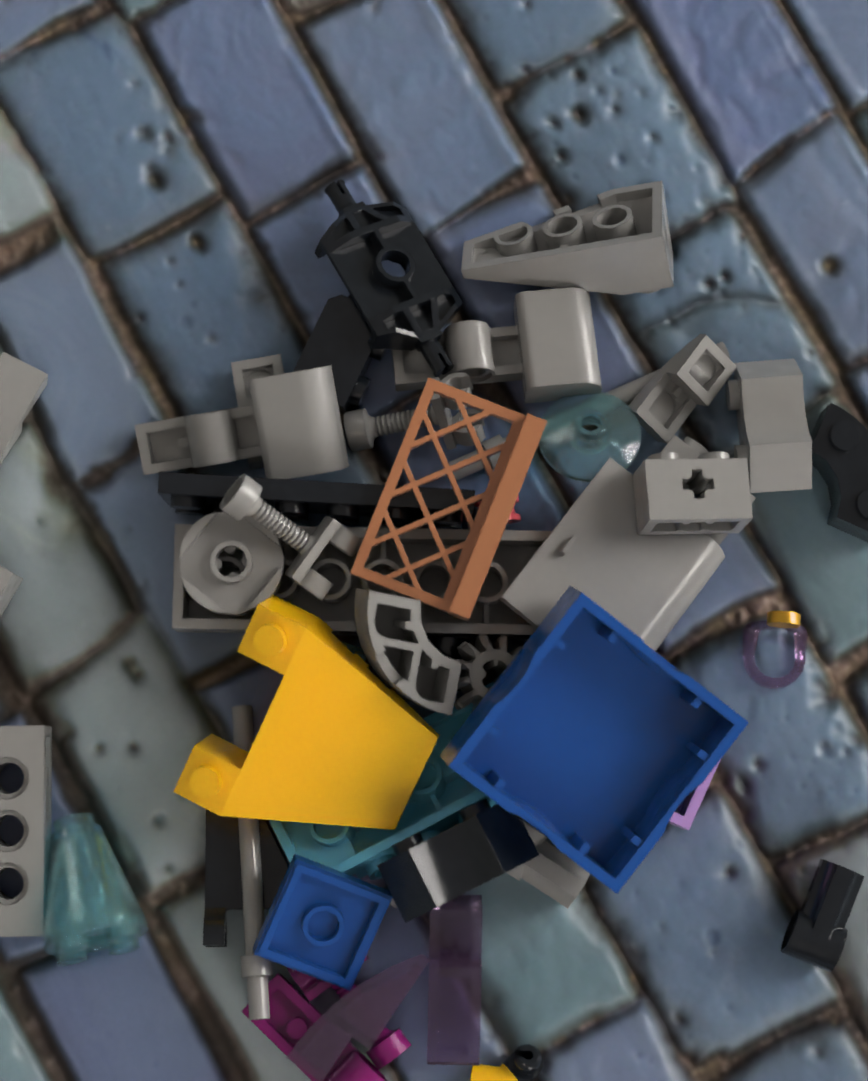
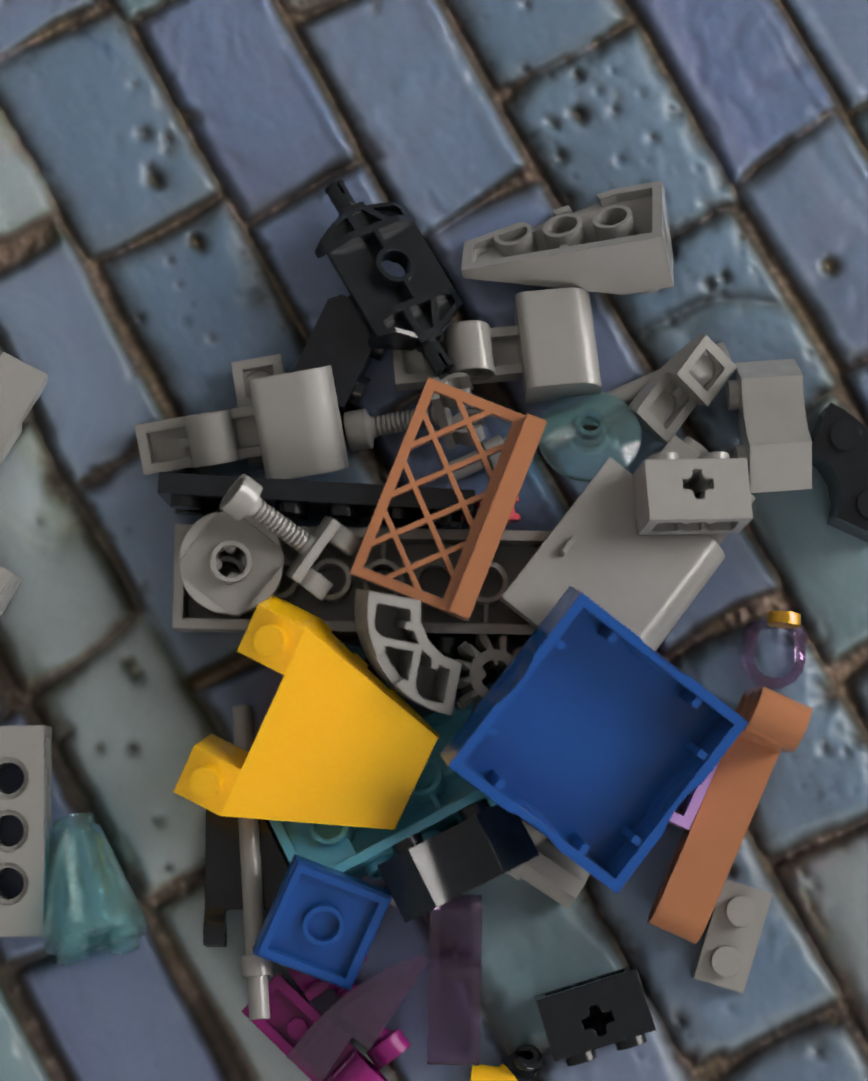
(614, 992): none -> black brick
(722, 820): none -> nougat beam
(732, 936): none -> light grey plate
(818, 928): black piece -> none

